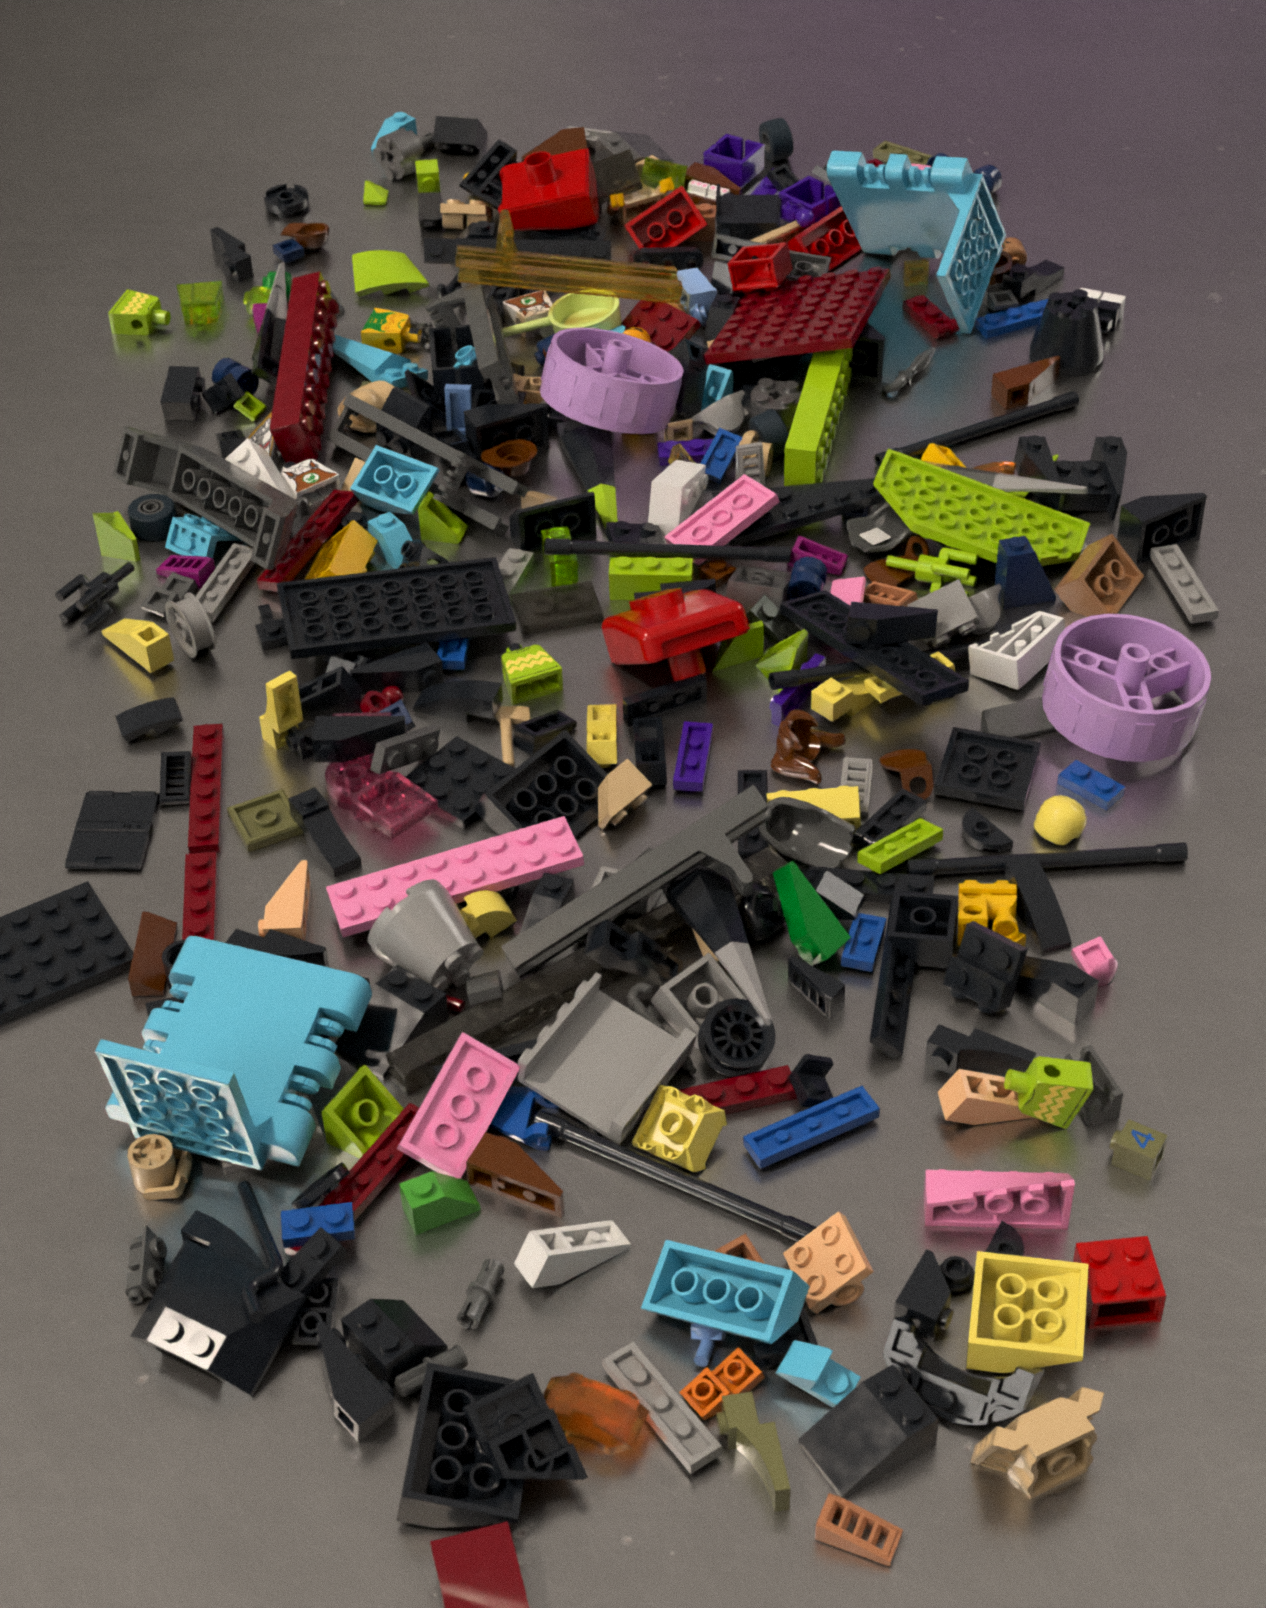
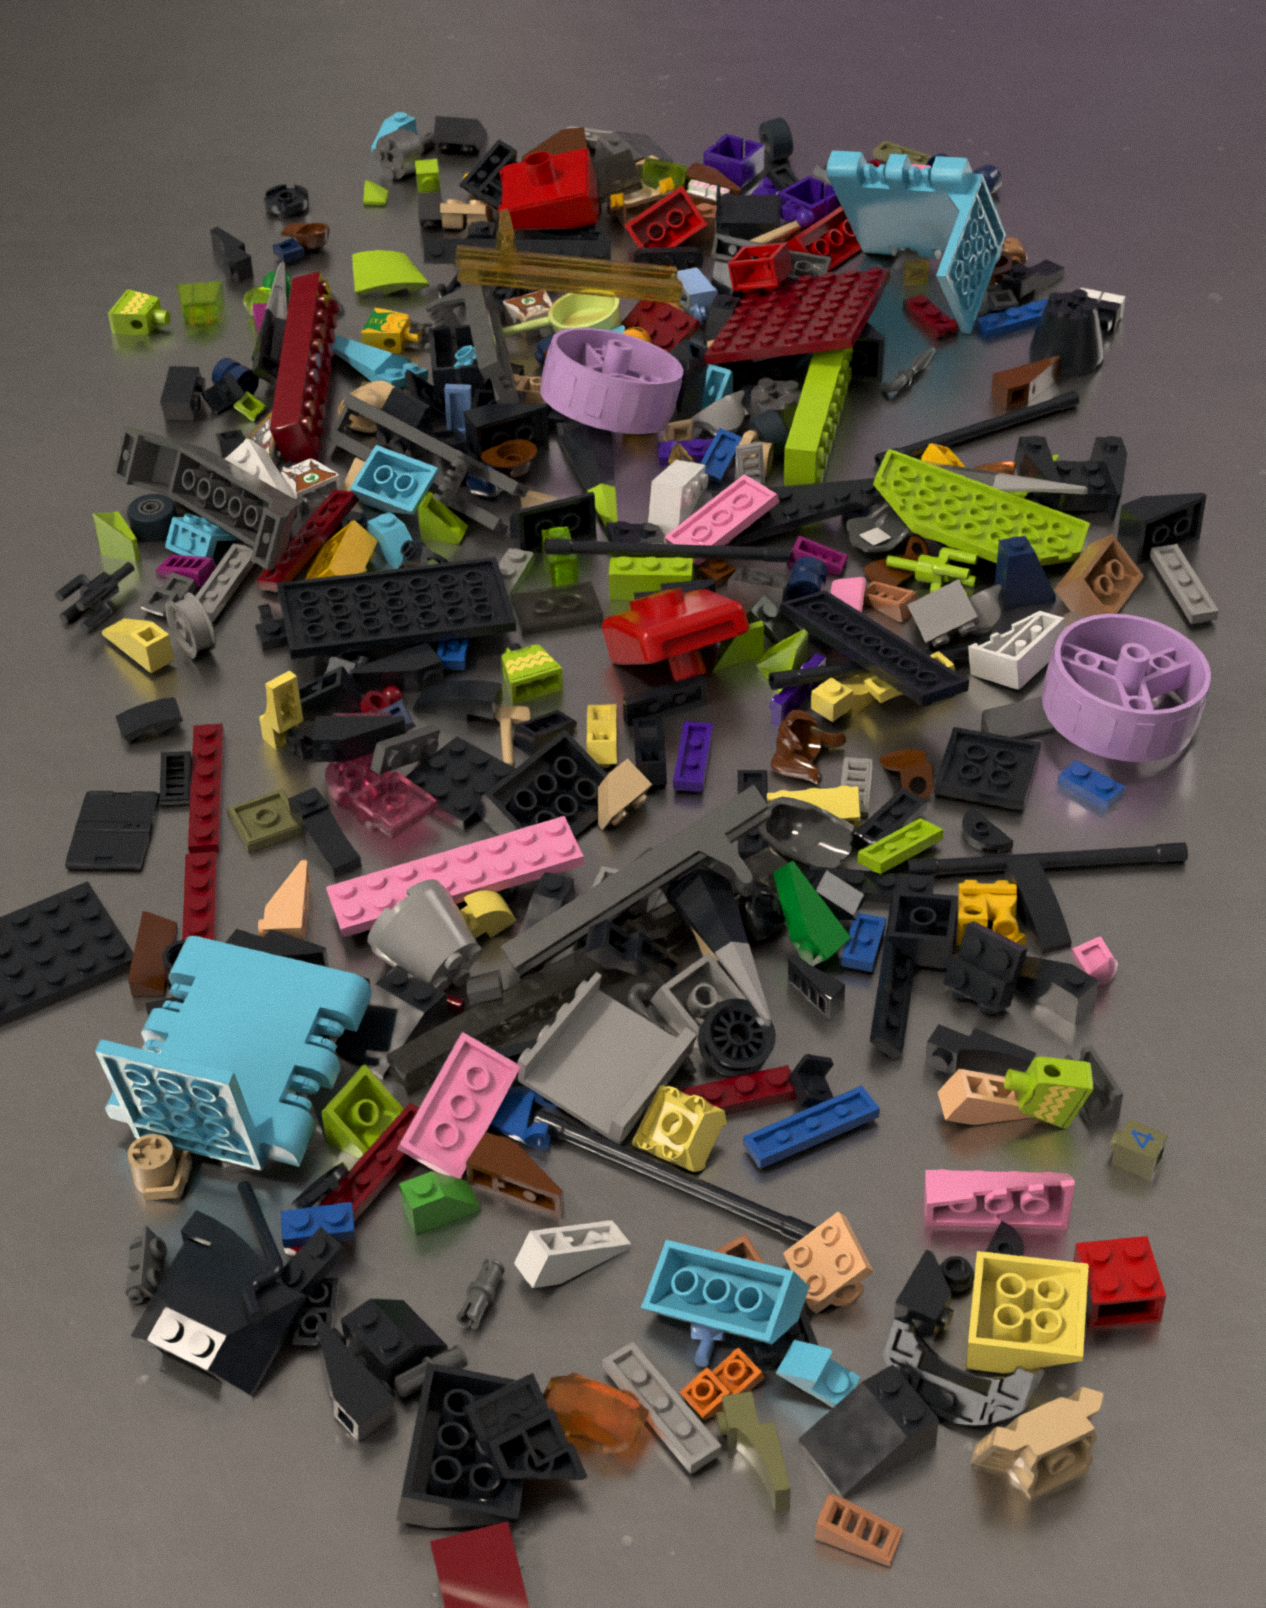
(889, 623): black slope -> none
(1060, 820): light yellow hair -> none

